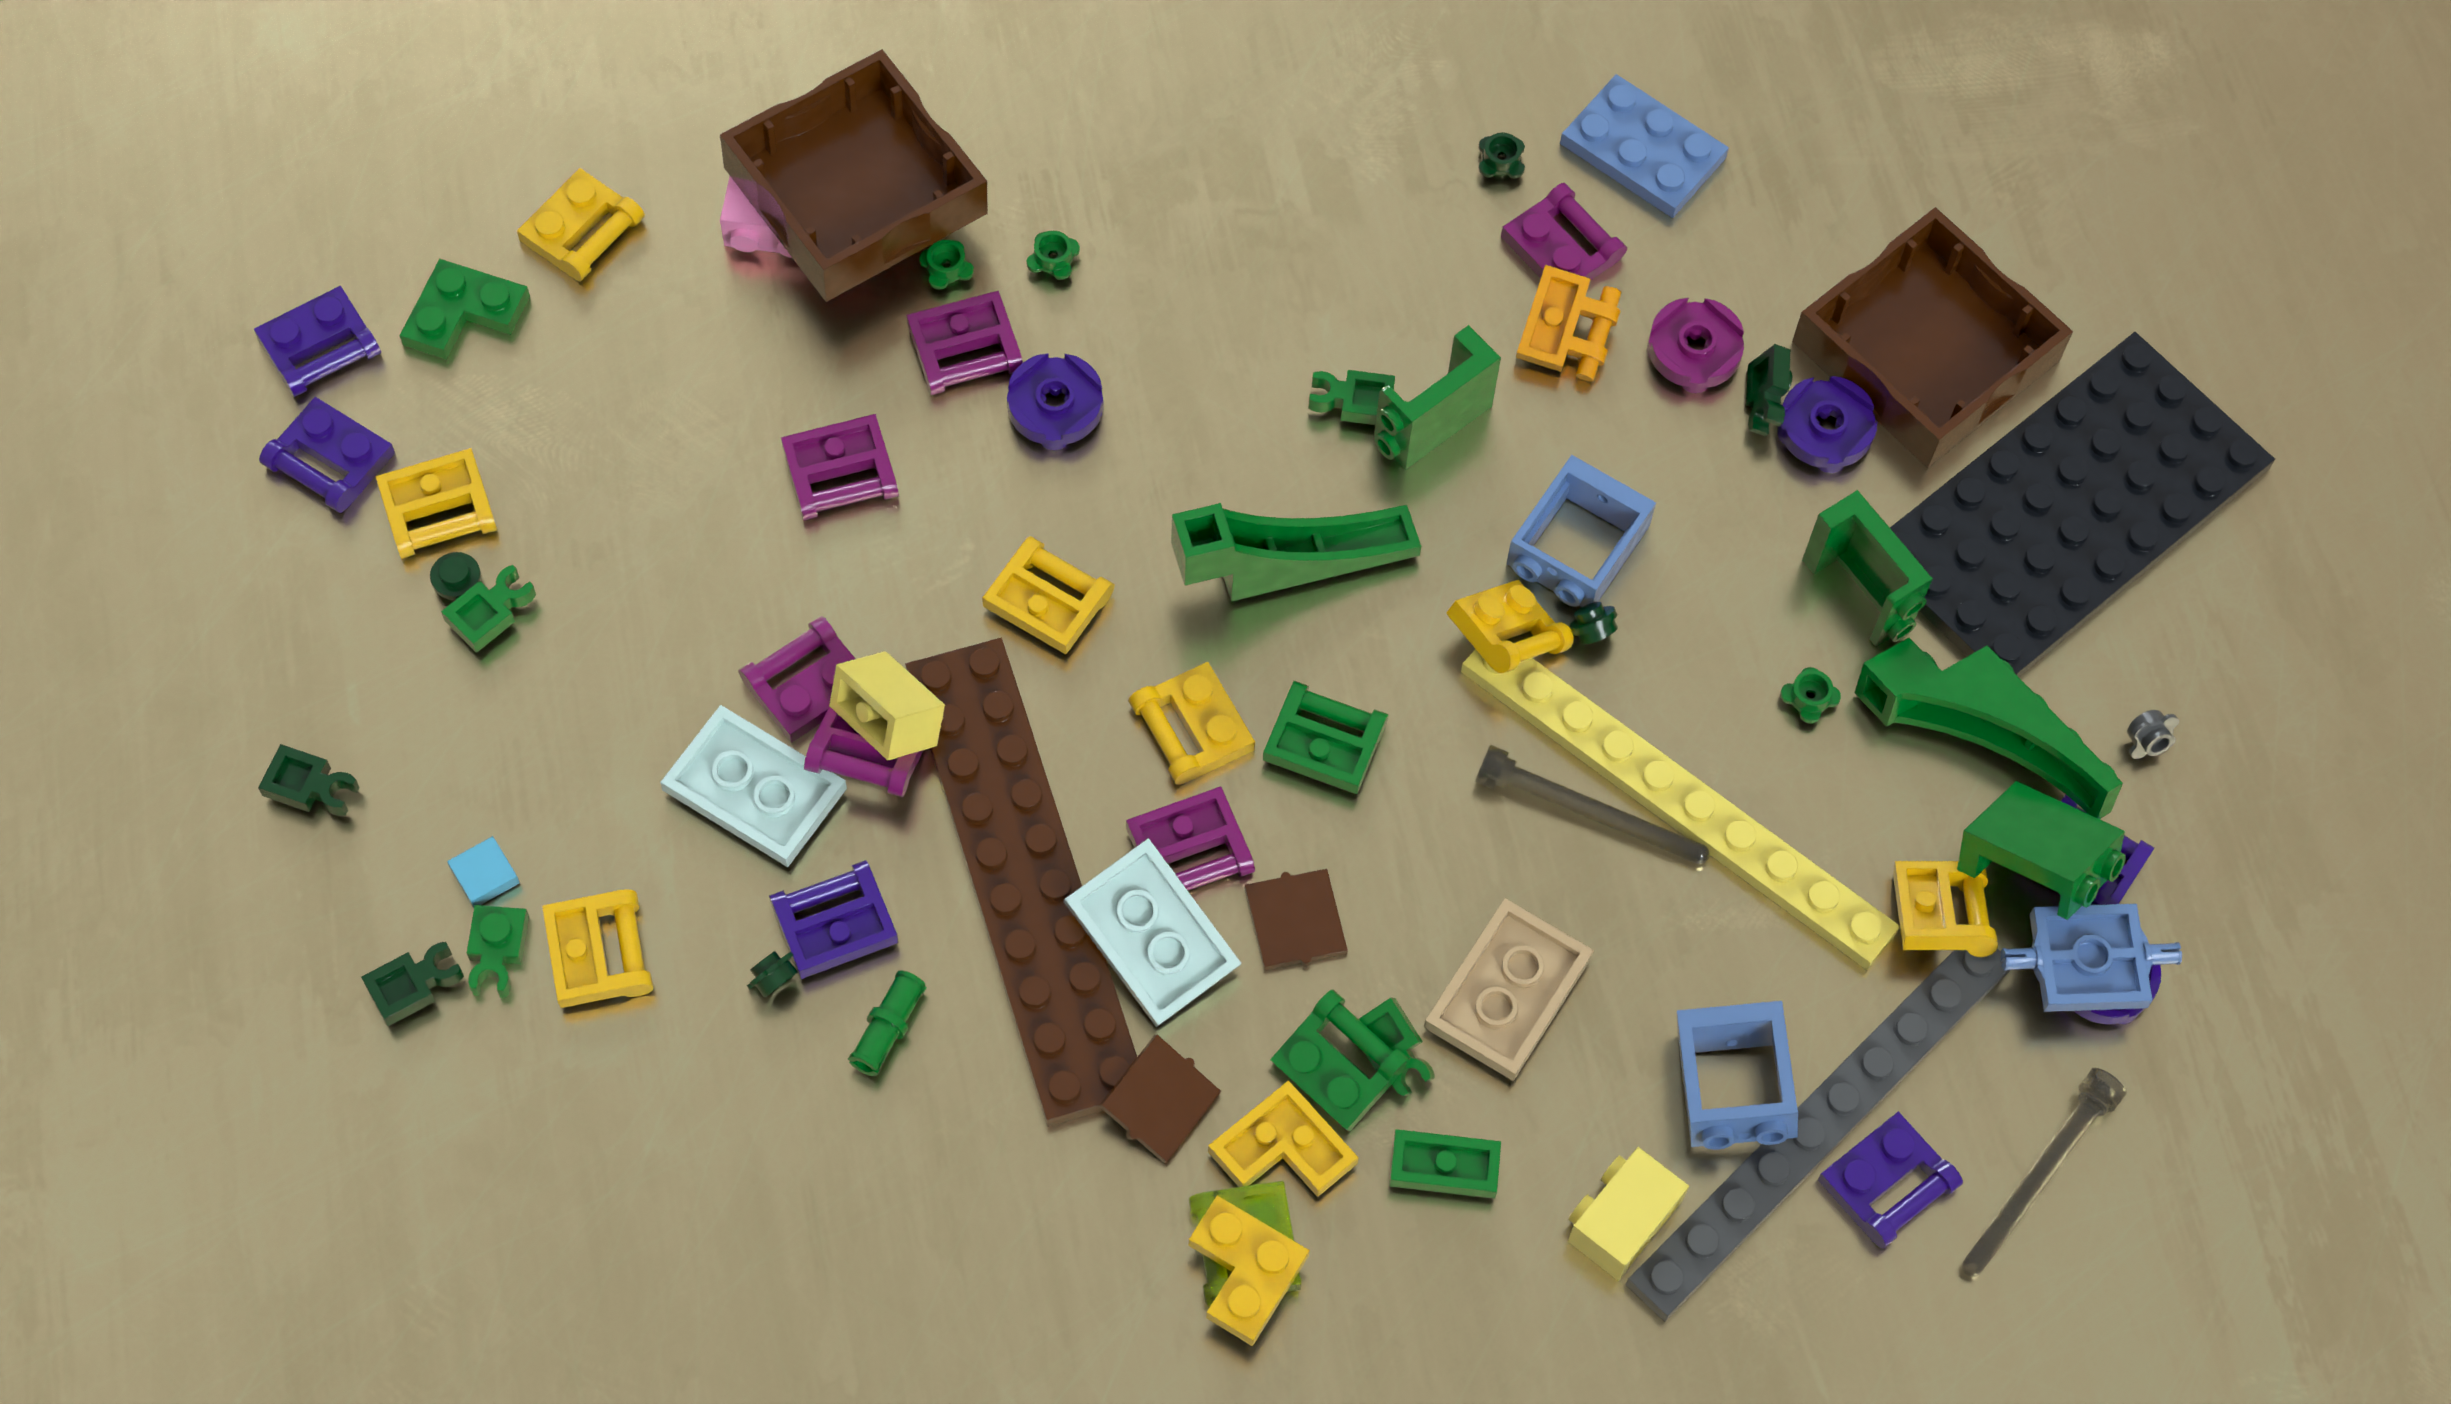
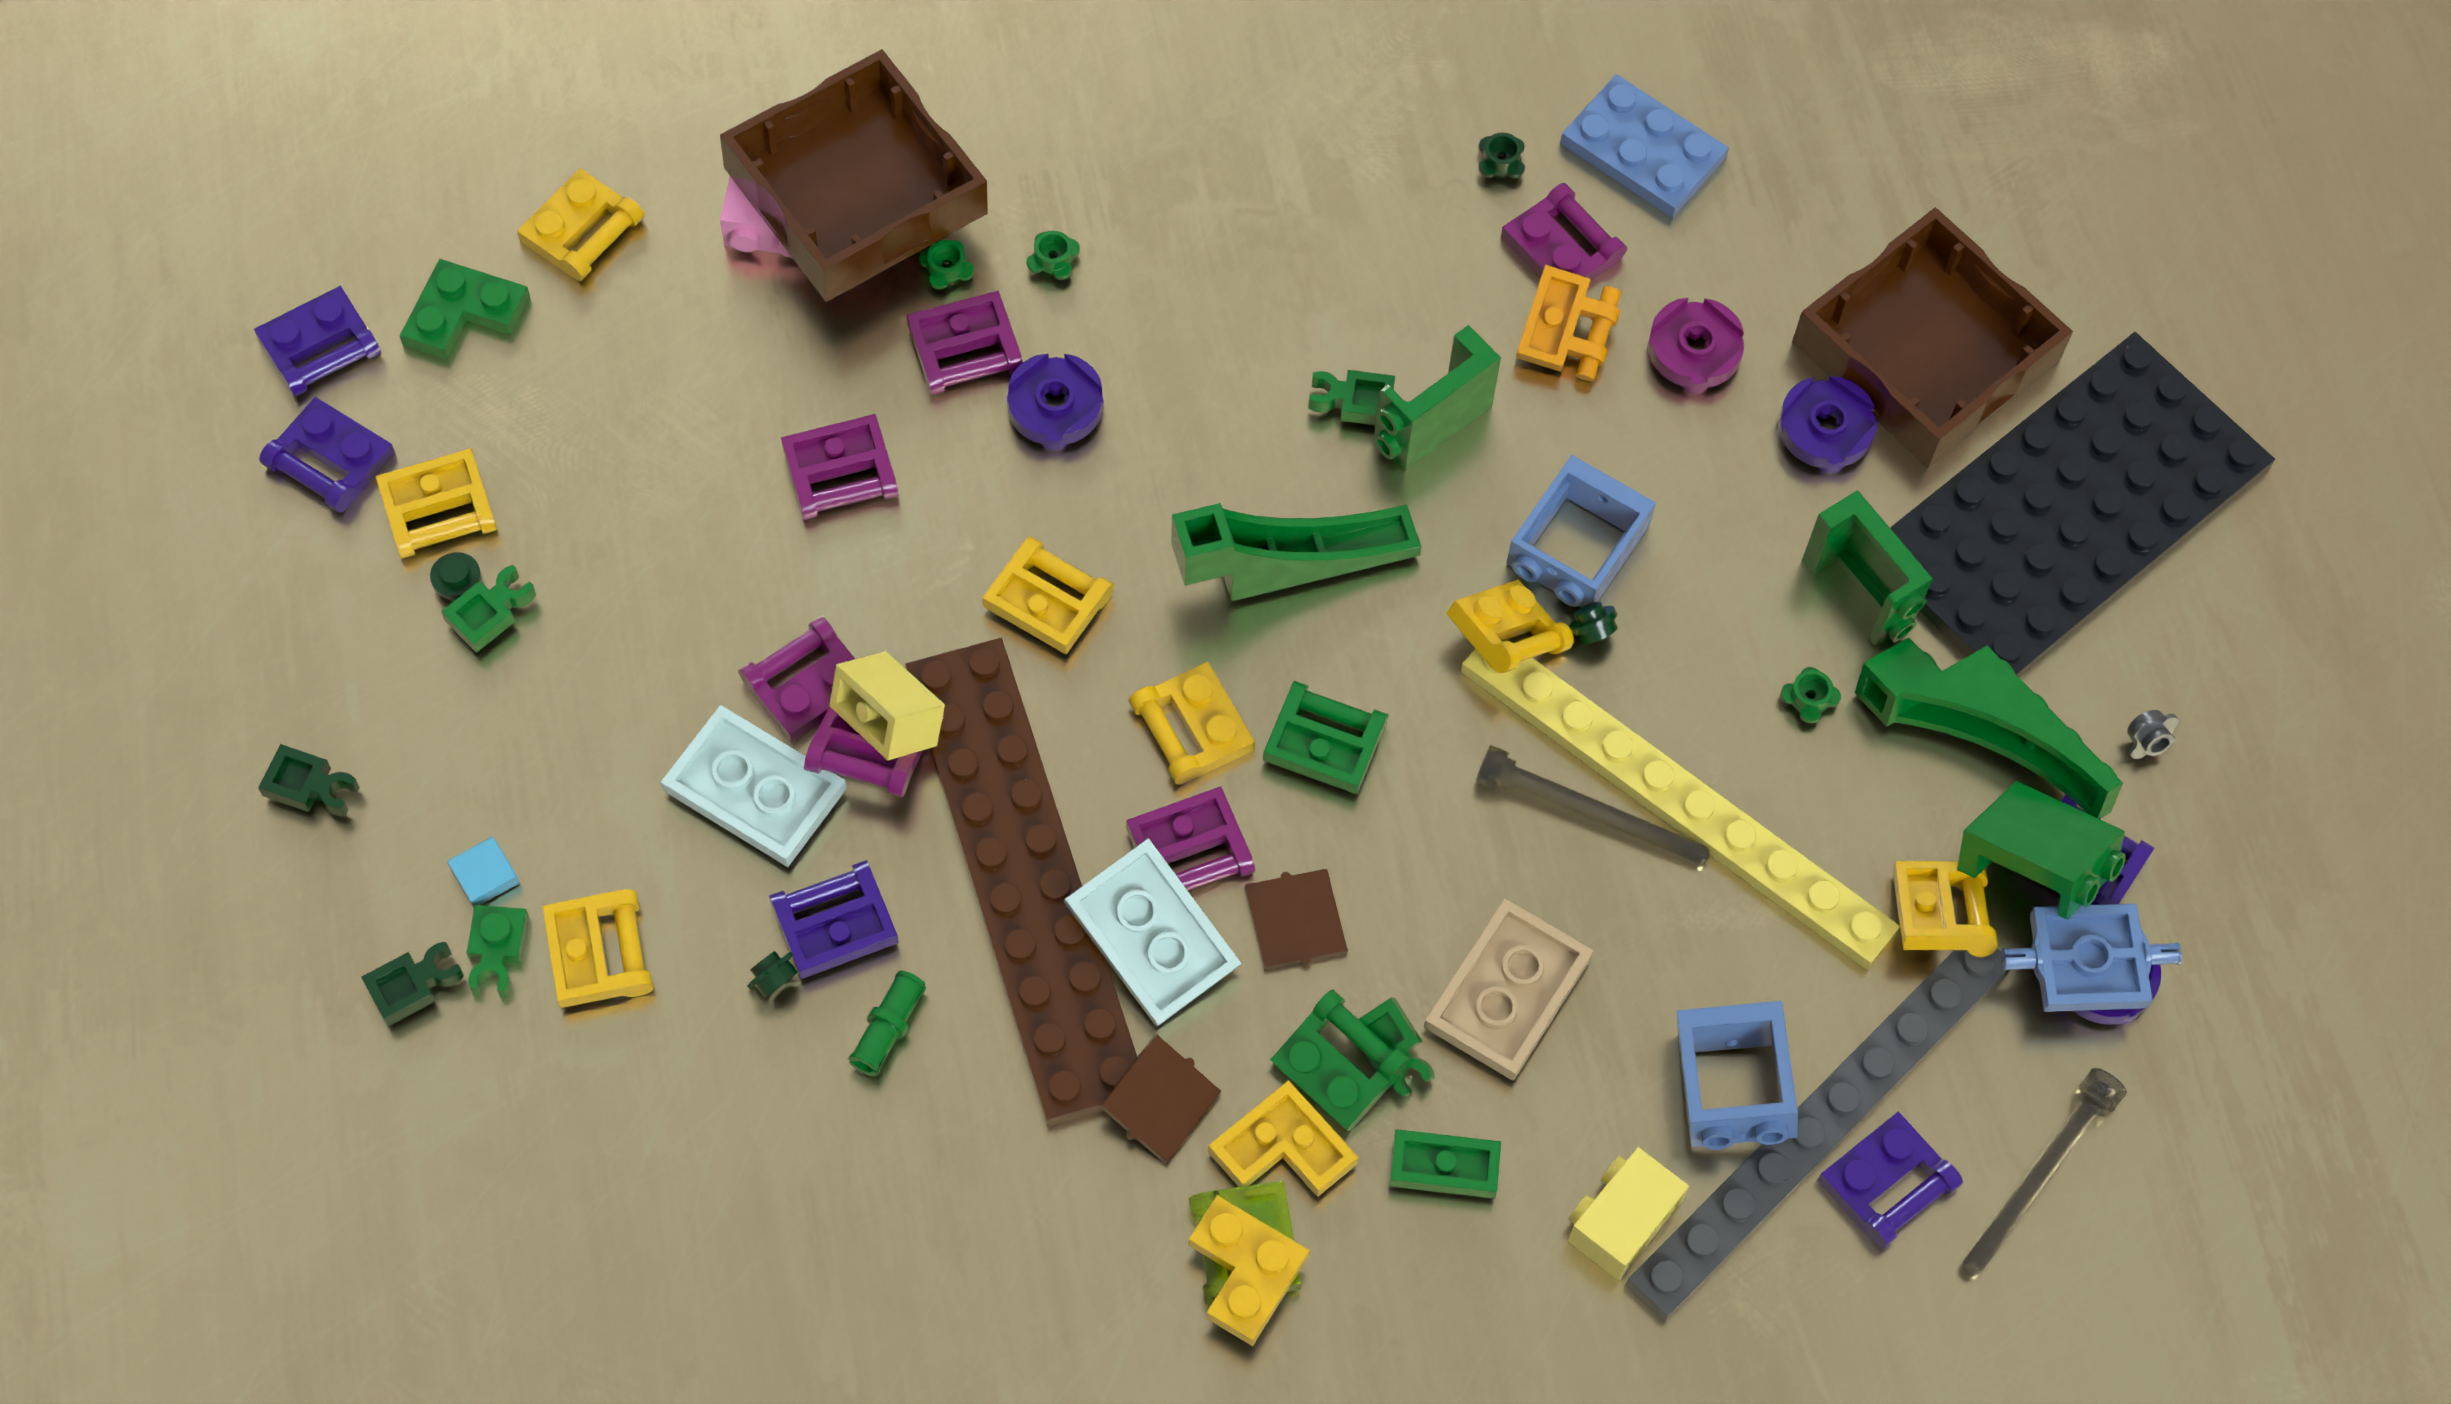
(1767, 382): dark green plate -> none

